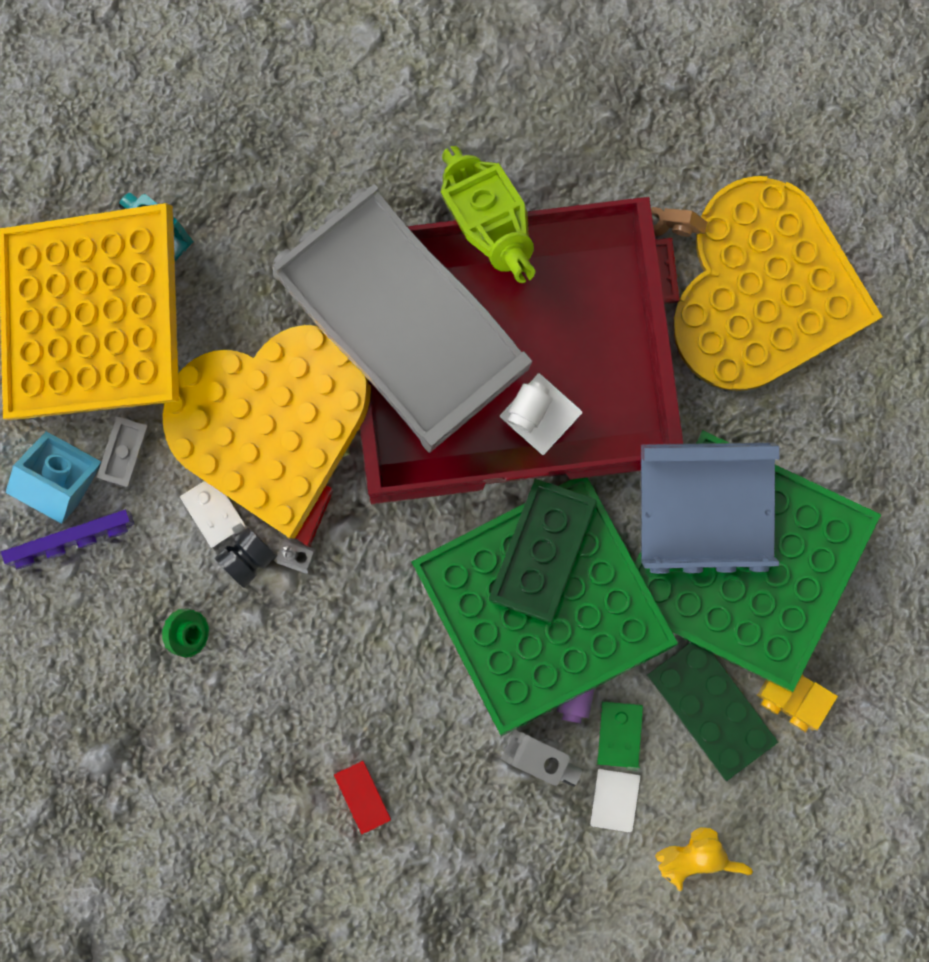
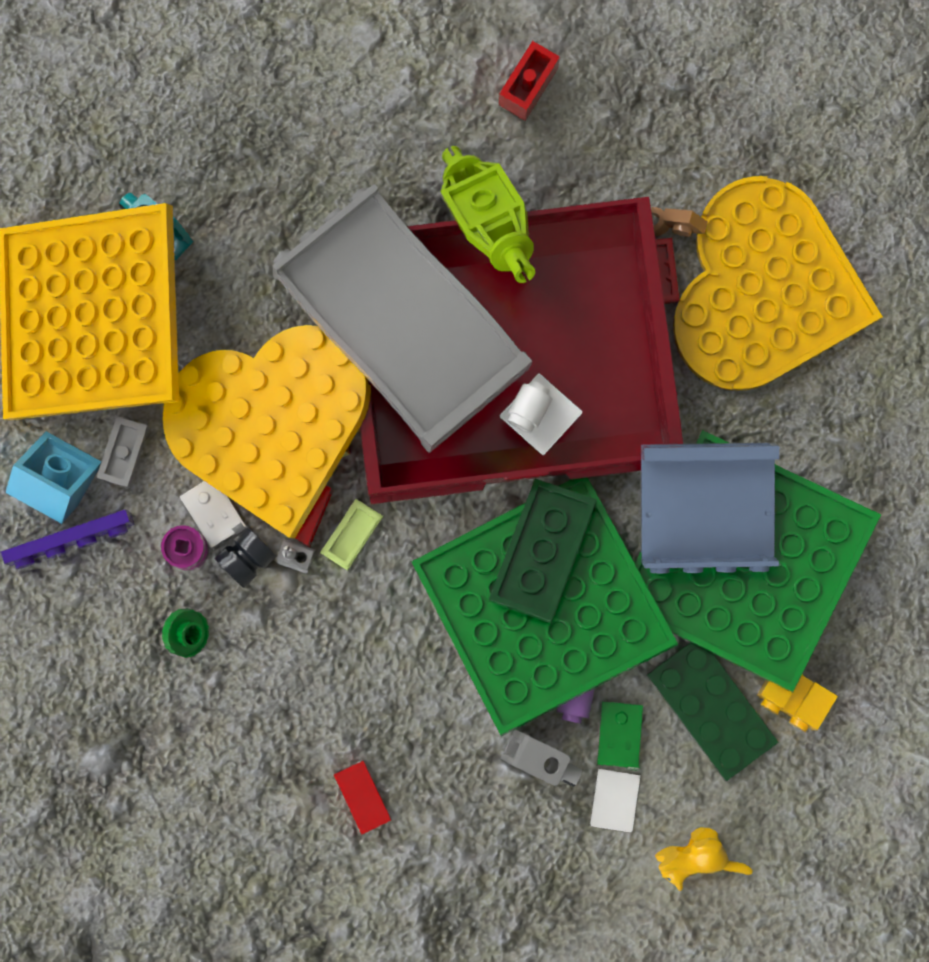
(185, 548): none -> magenta wheel
(351, 534): none -> yellowish green tile
(529, 80): none -> red brick

